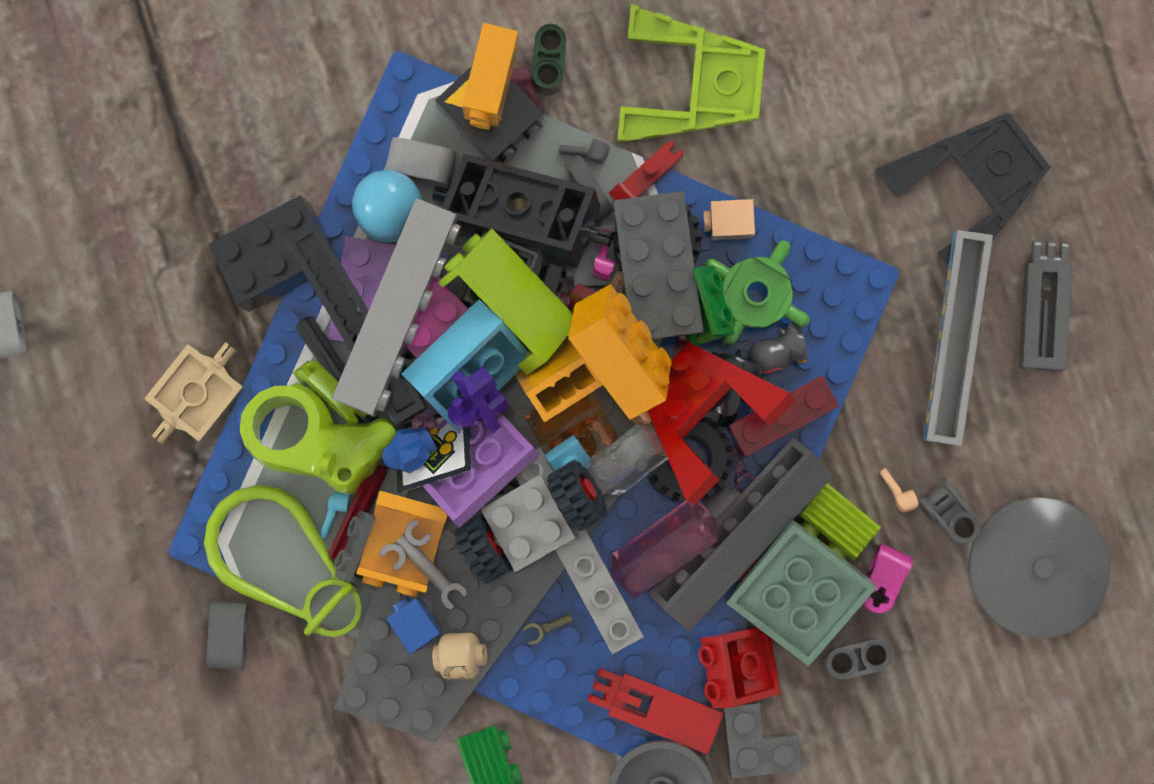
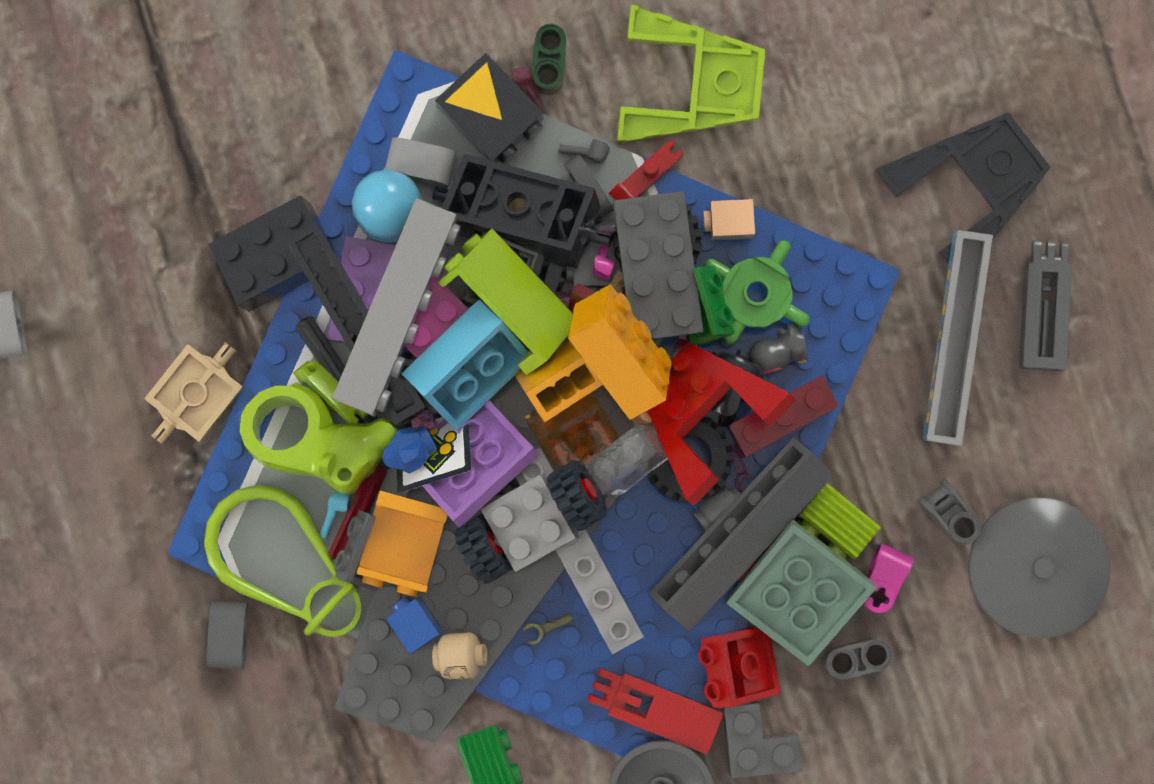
(407, 546): light grey bar -> none
(478, 400): dark purple hips -> none
(490, 76): light orange brick -> none
(567, 452): medium azure plate -> none
(663, 548): clear pink brick -> none
(904, 501): light nougat hand -> none

